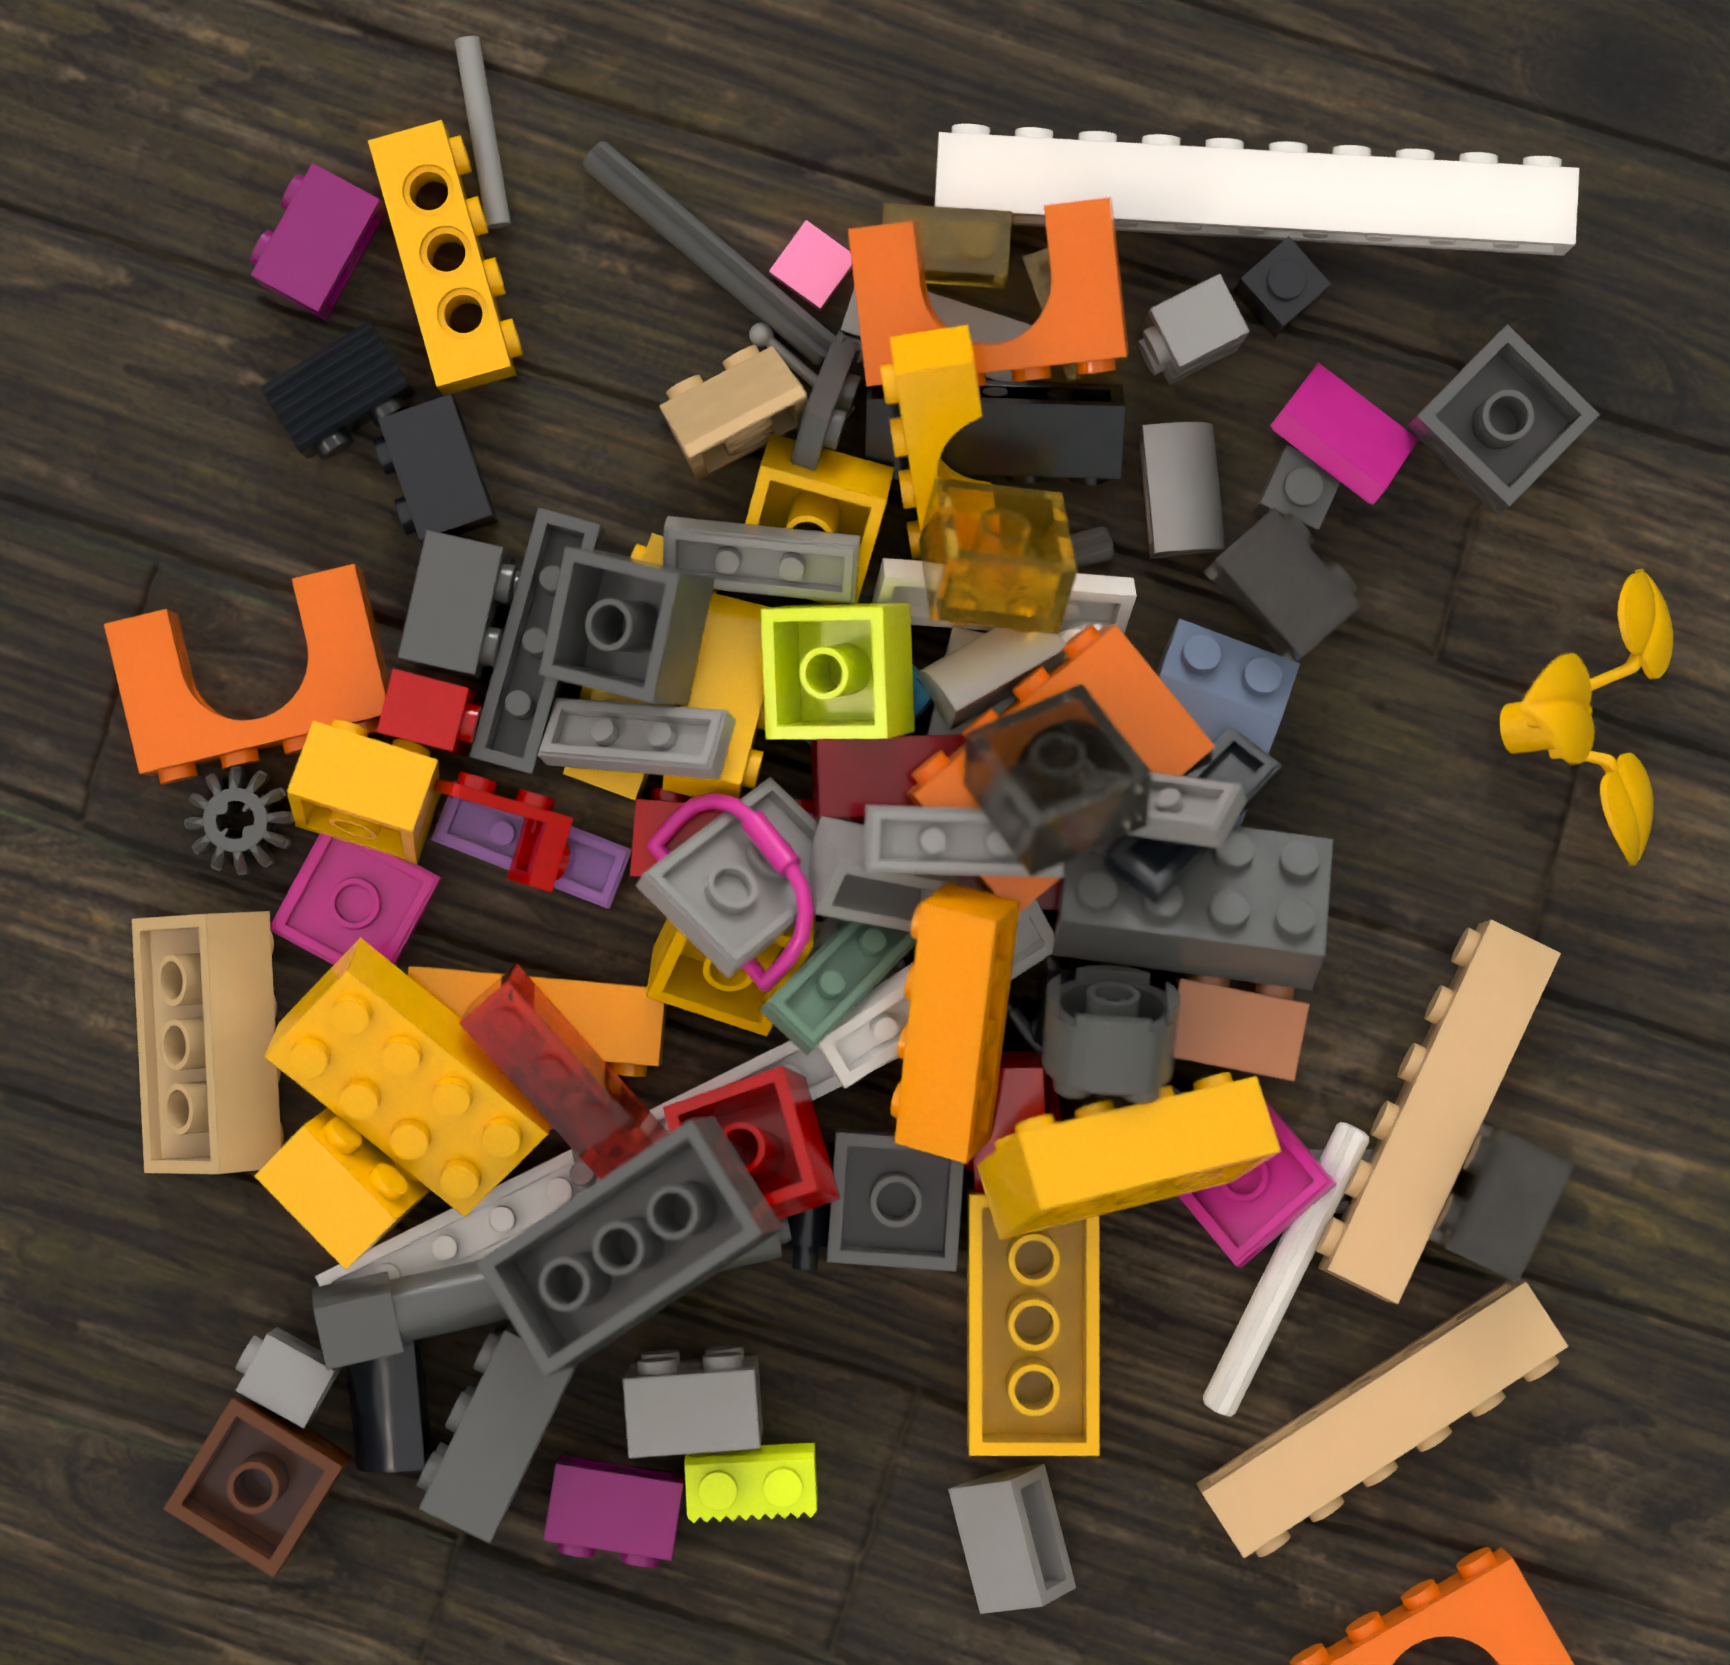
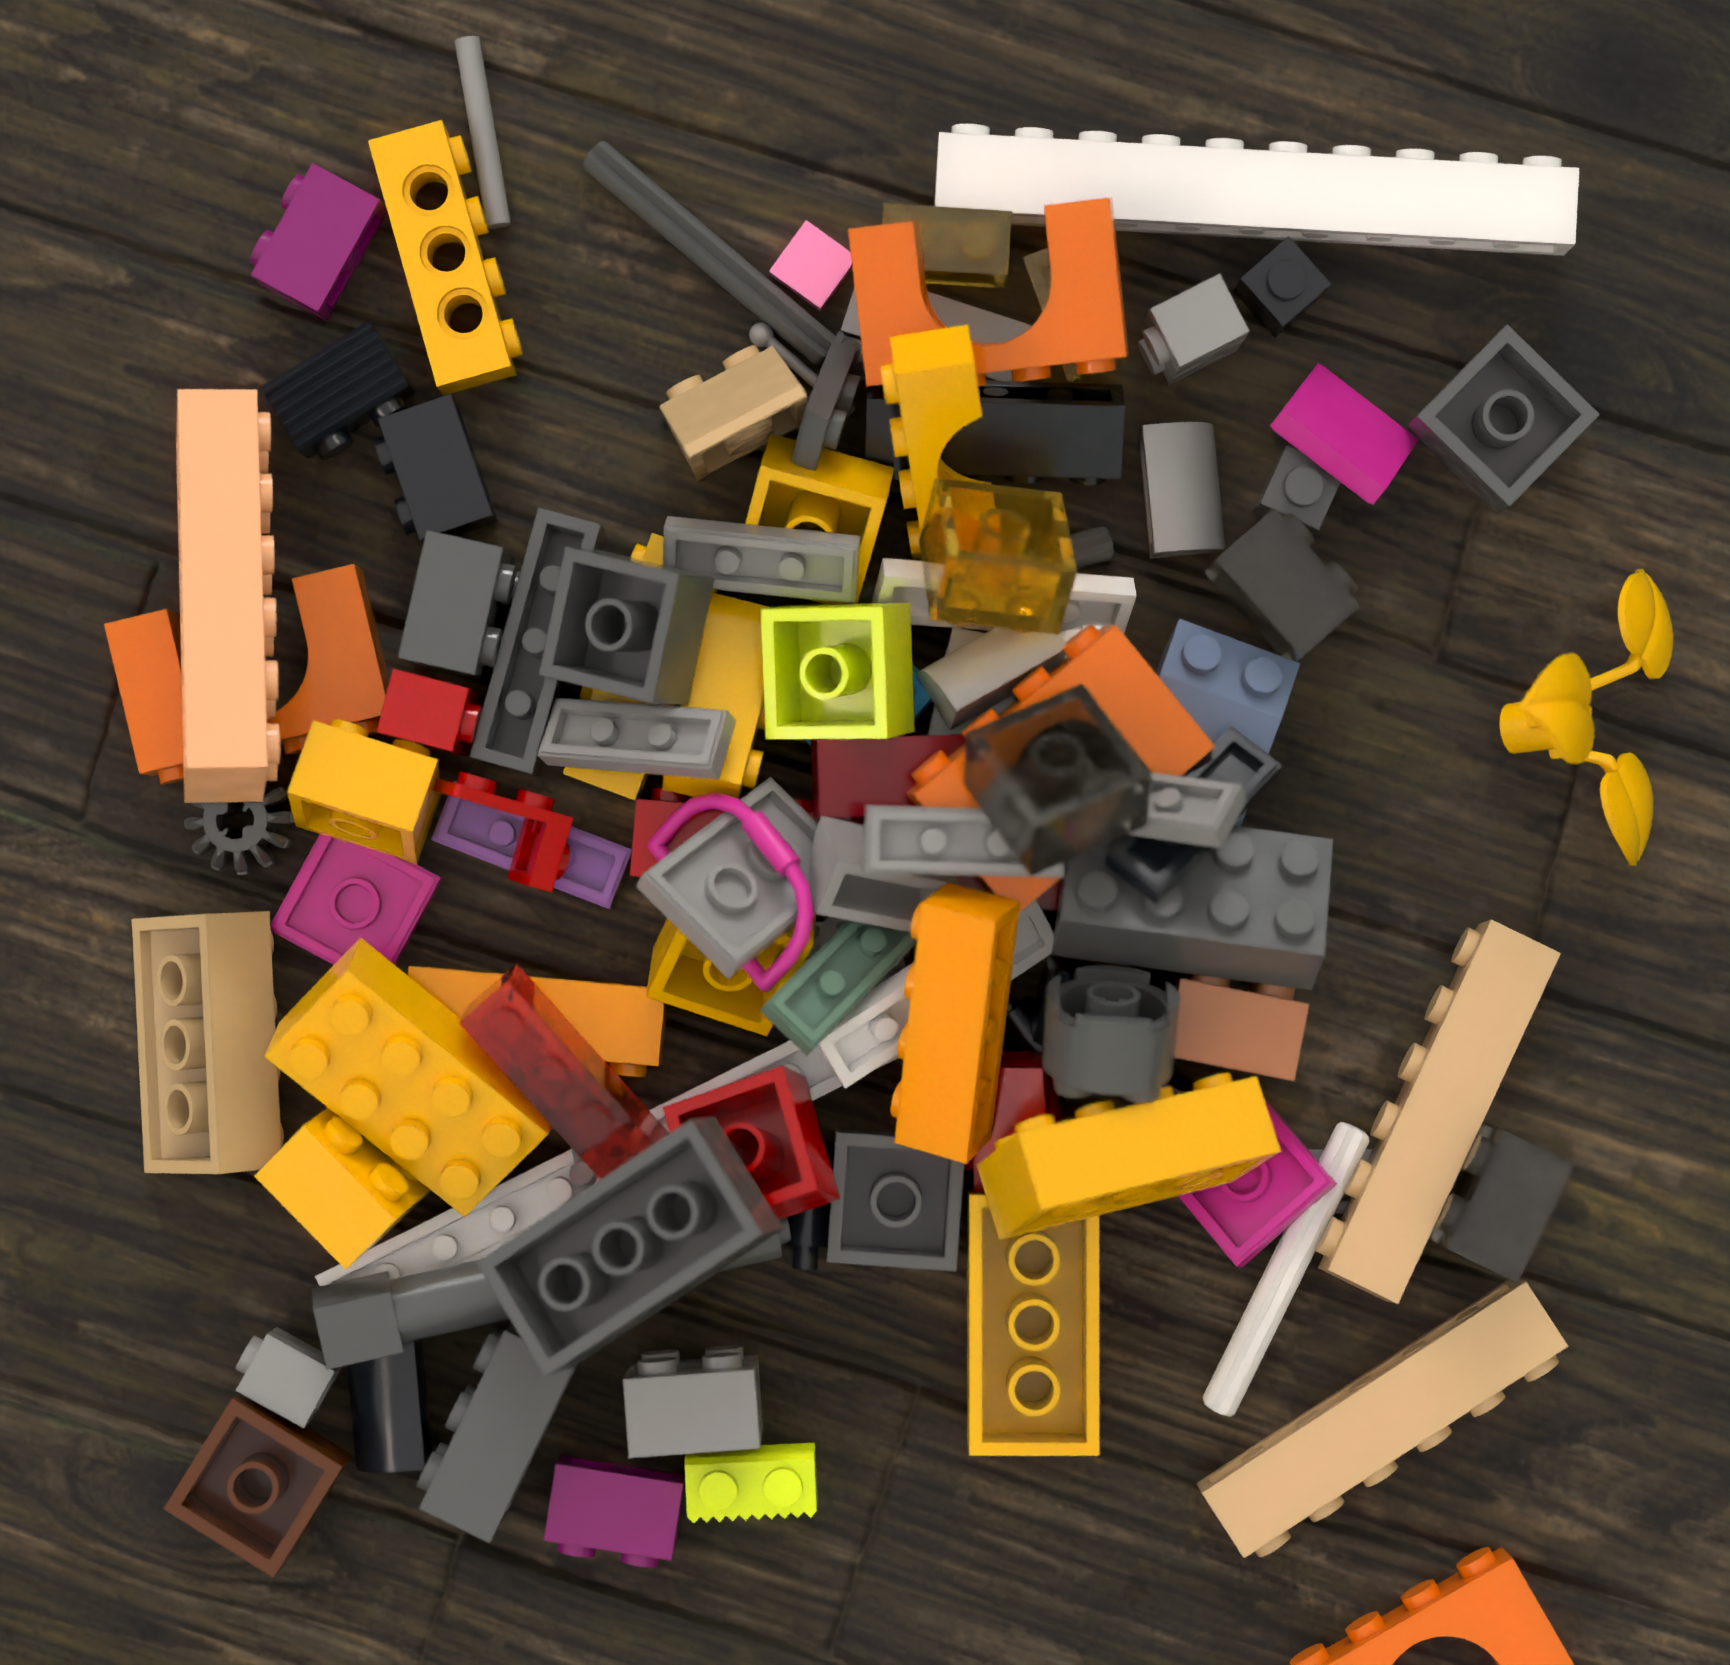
(222, 583): none -> light nougat brick
(1012, 1539): light grey brick -> none

